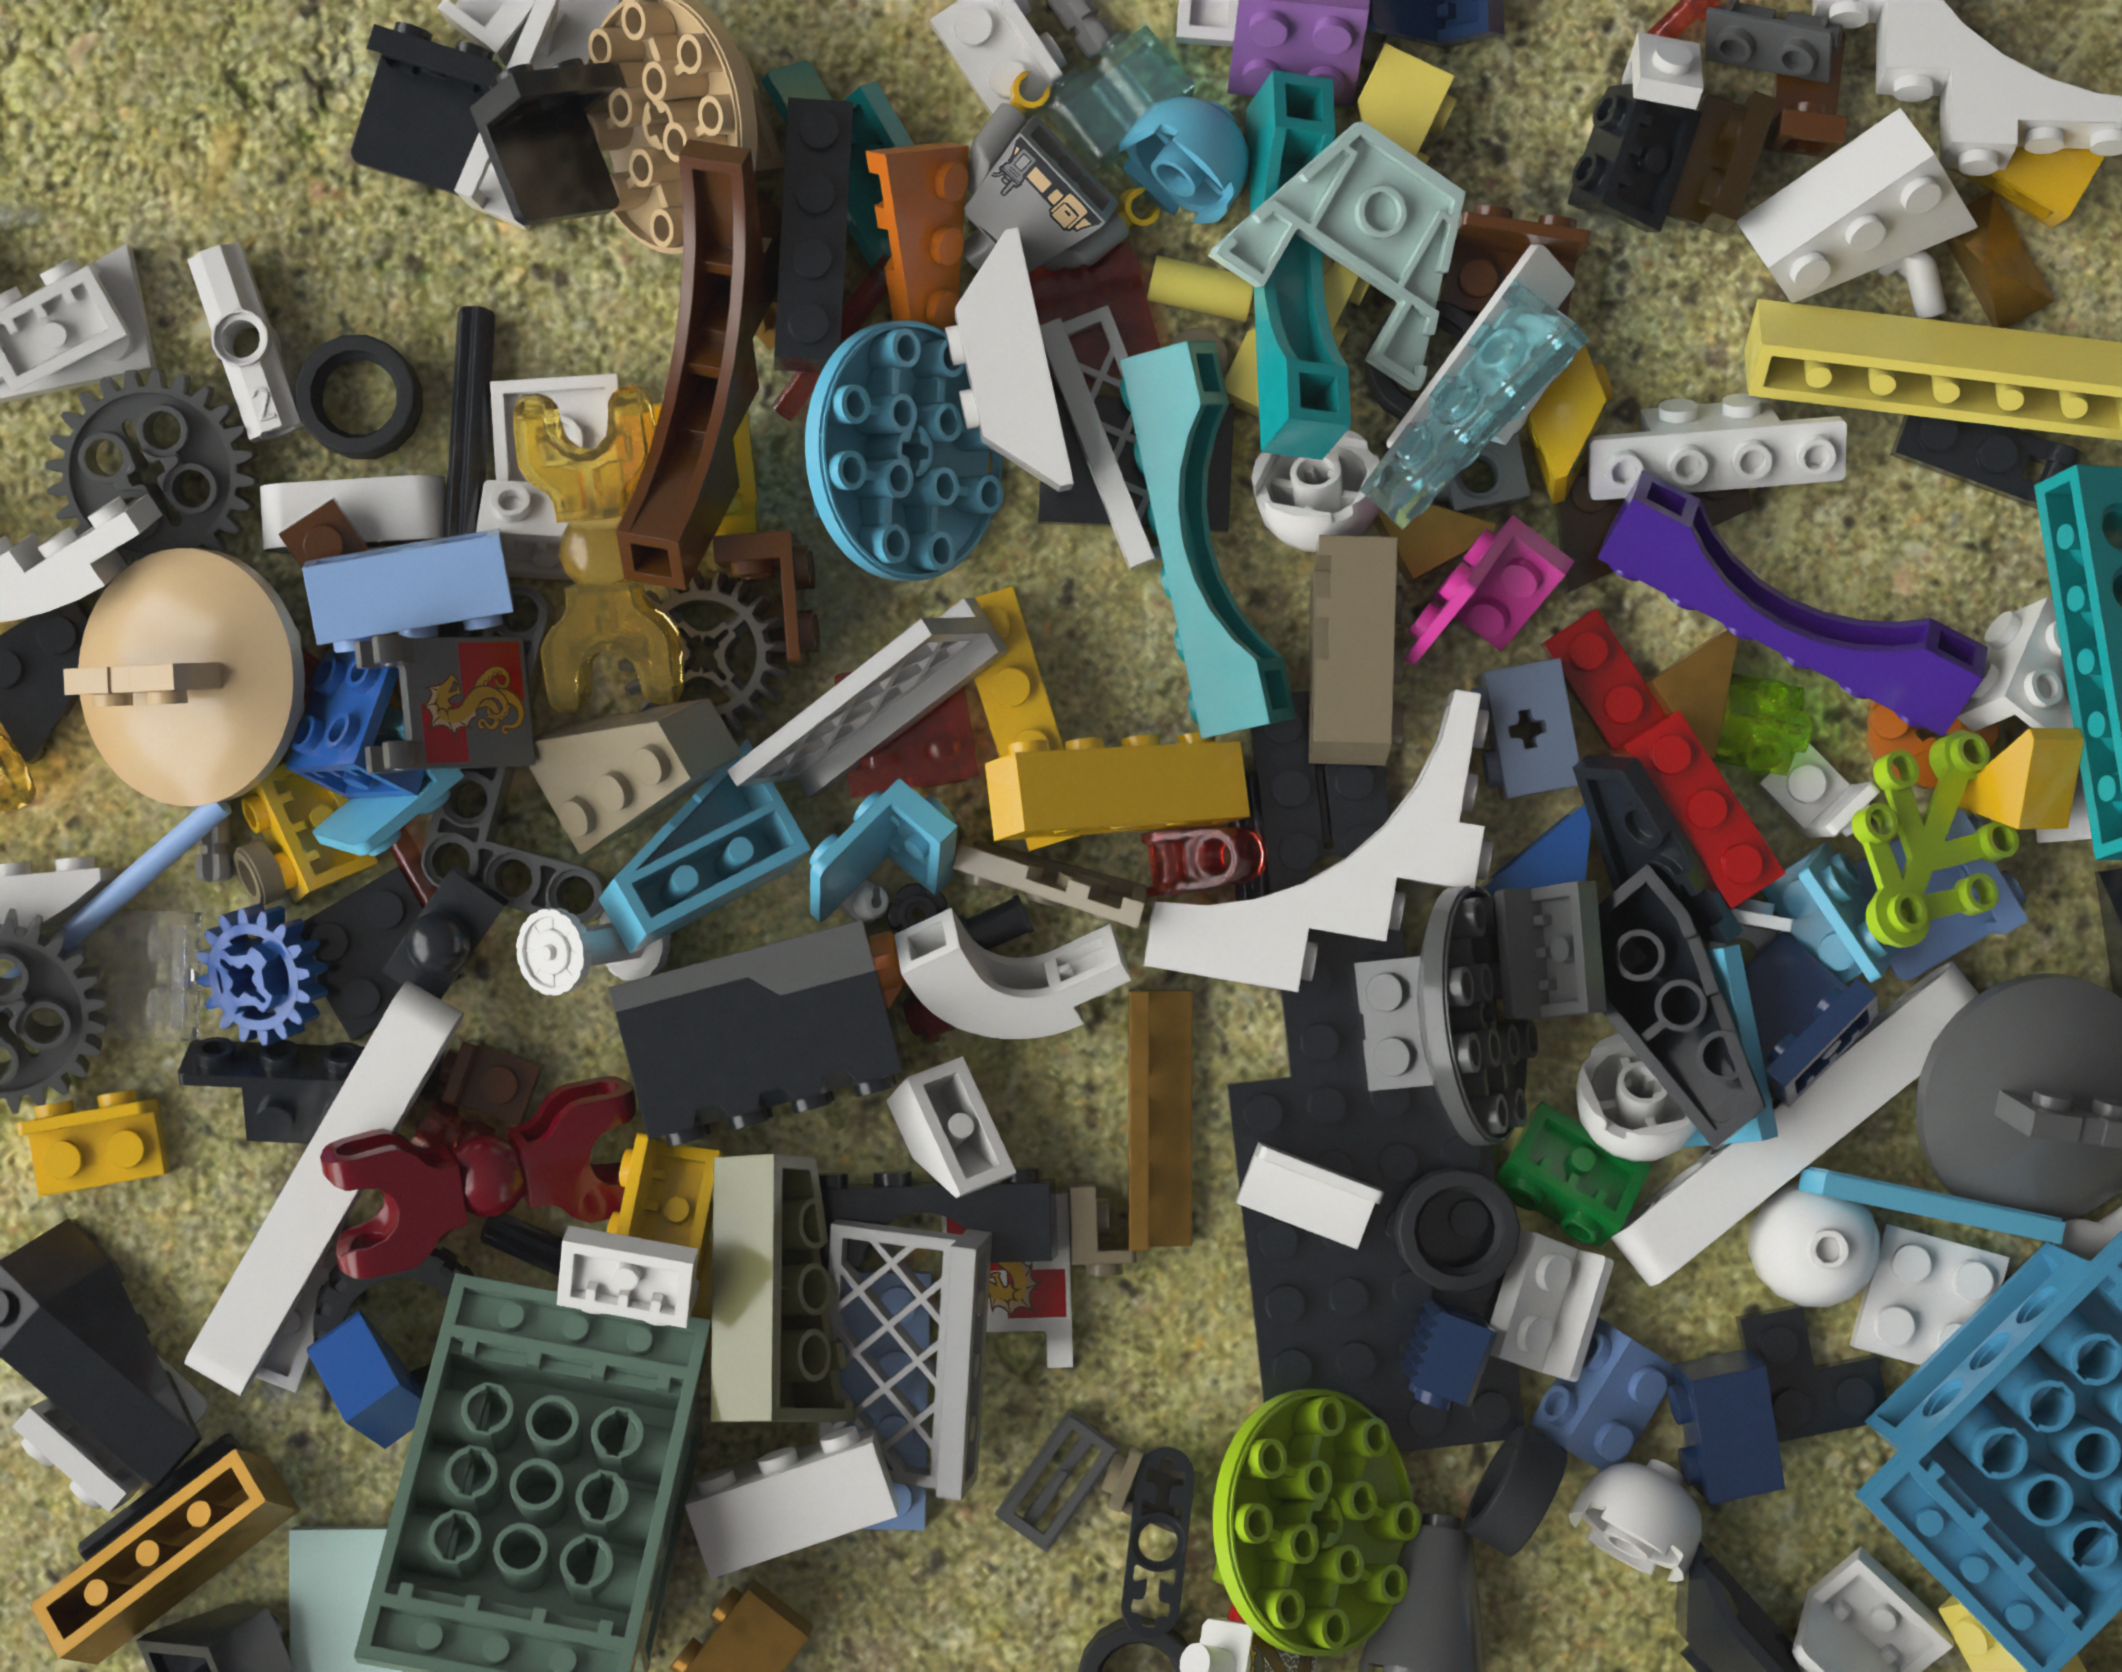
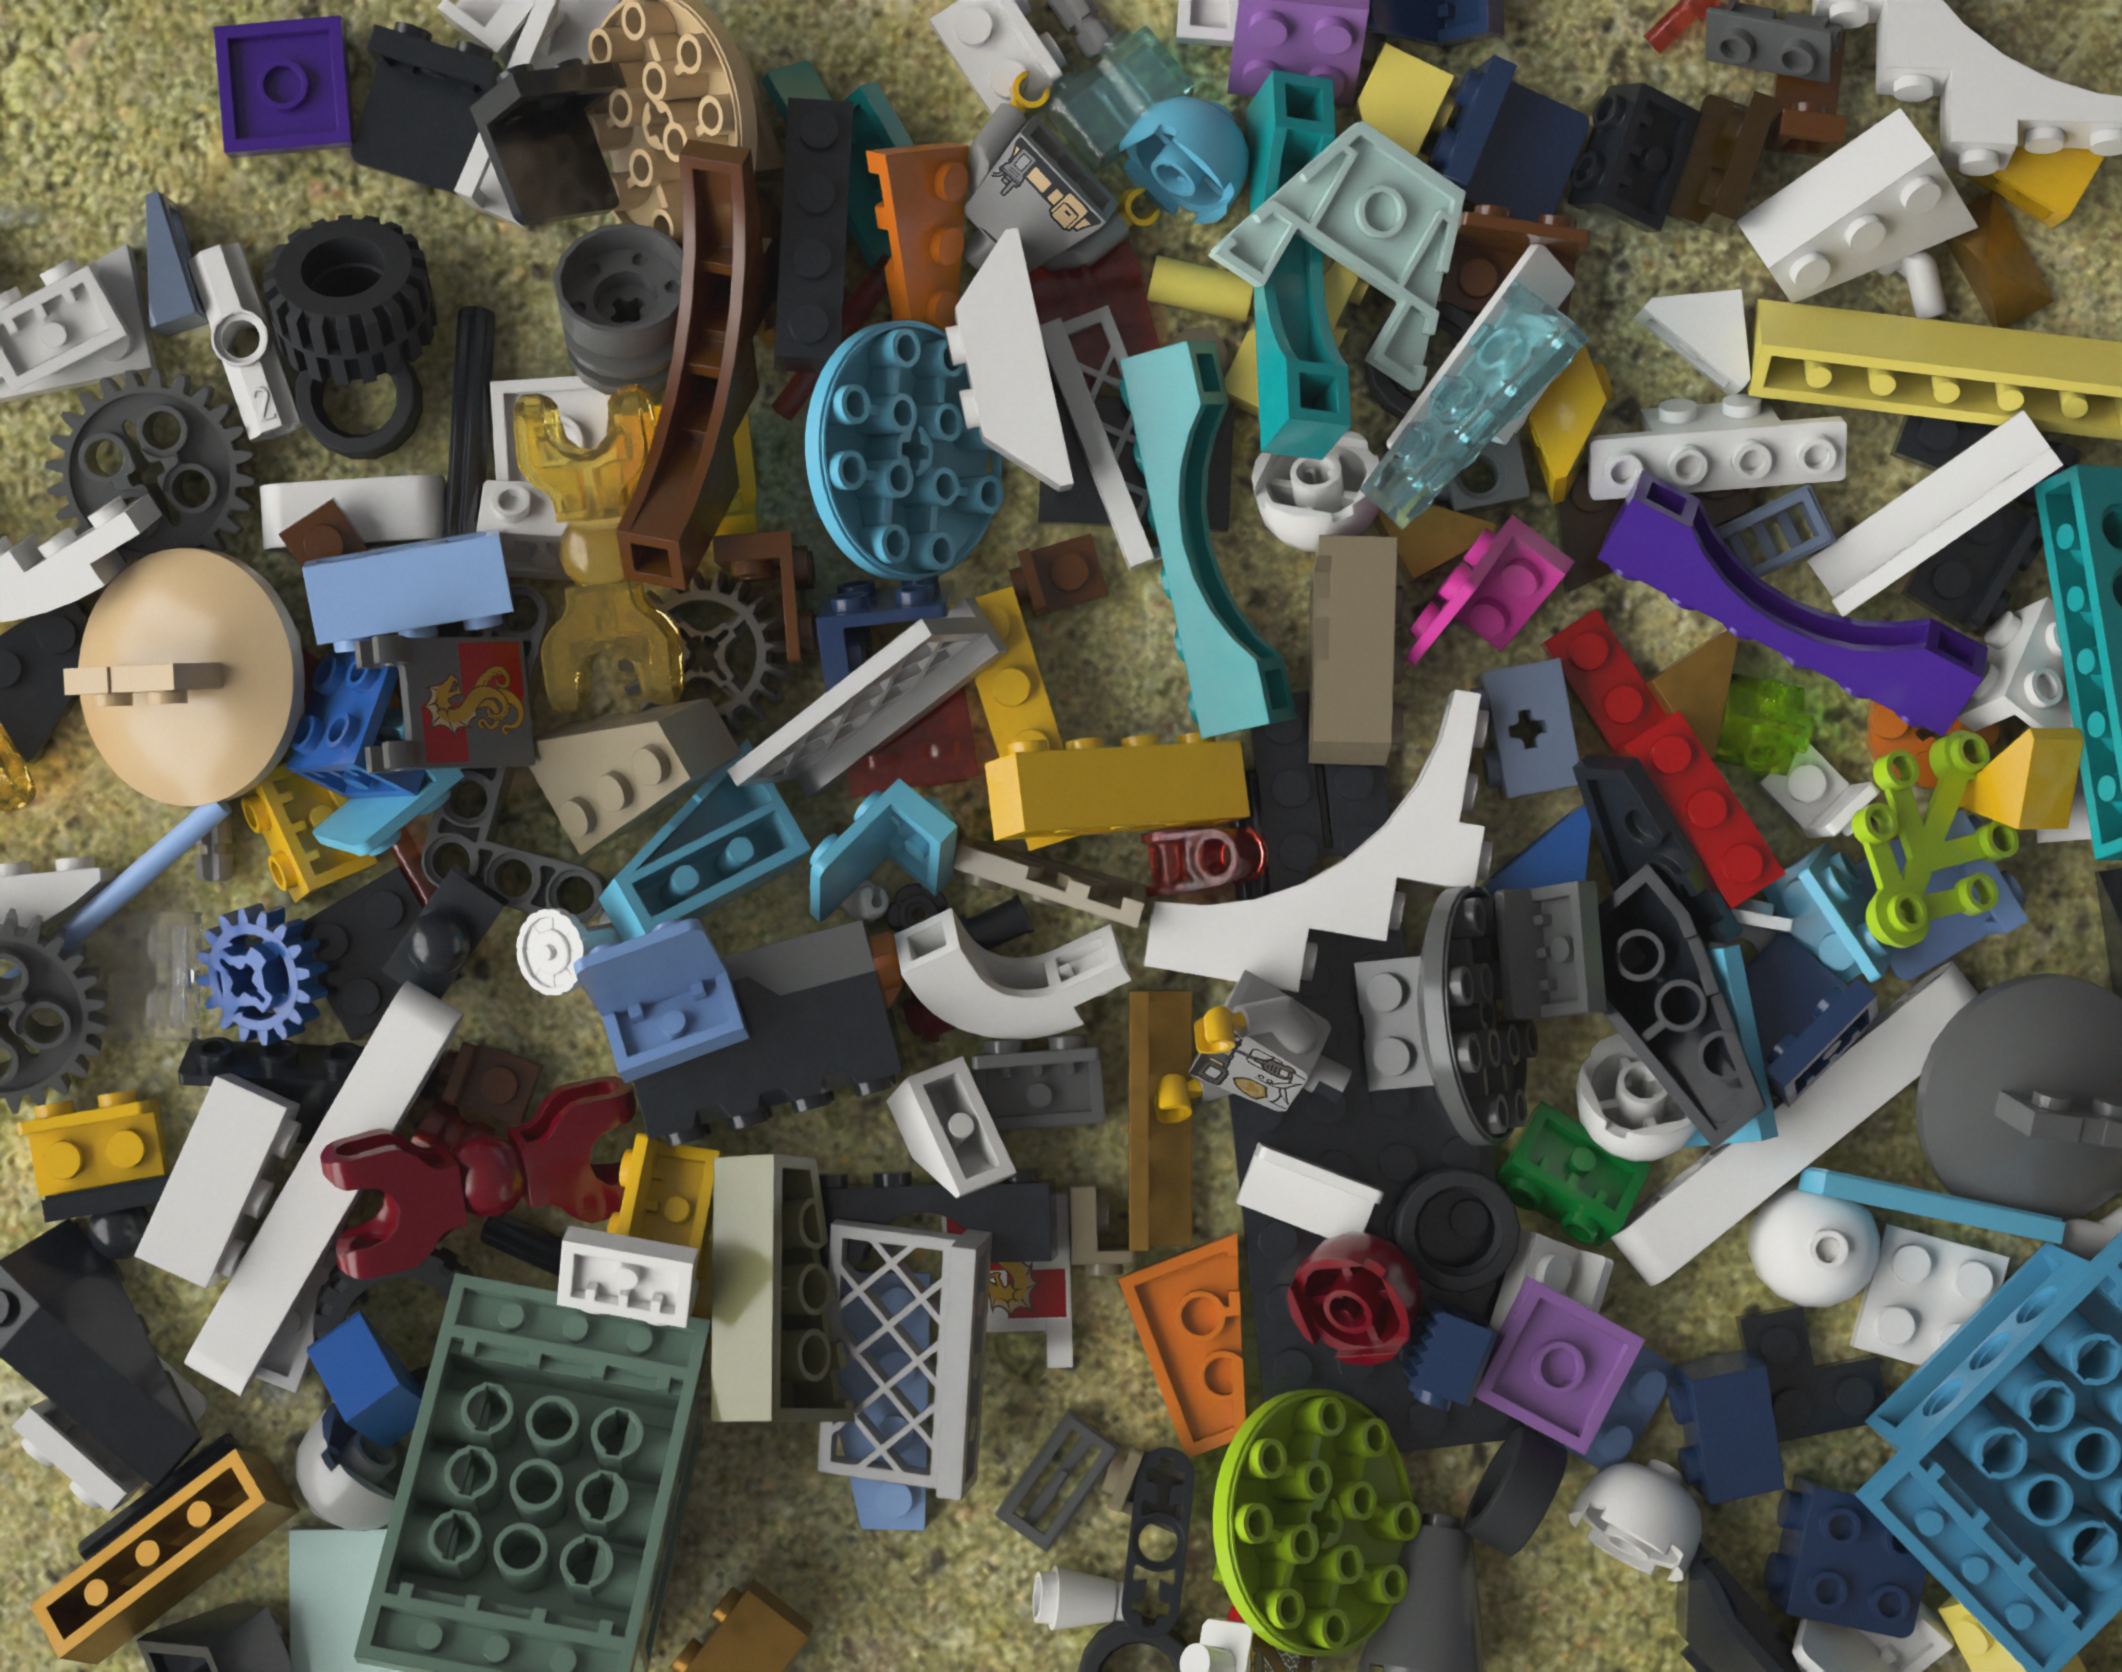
(115, 1211): none -> black tile
(171, 286): none -> sand blue slope
(220, 1181): none -> white wedge
(259, 872): dark tan tile -> none
(284, 86): none -> dark purple plate
(347, 1474): none -> light grey cylinder
(350, 299): none -> black tyre
(620, 305): none -> dark grey wheel
(662, 997): none -> medium blue bracket
(790, 1500): white wedge -> none
(846, 618): none -> dark blue bracket
(1041, 1085): none -> dark grey bracket
(1059, 576): none -> reddish brown bracket
(1075, 1599): none -> white cone
(1192, 1337): none -> orange wing
(1254, 1048): none -> torso
(1356, 1297): none -> dark red cylinder
(1509, 143): none -> dark blue bracket
(1557, 1365): none -> medium lavender plate
(1665, 70): white bracket -> none
(1705, 332): none -> white slope
(1815, 518): none -> sand blue slope
(1841, 1563): none -> dark blue bracket
(1934, 512): none -> white fence
(1970, 574): none -> black bracket

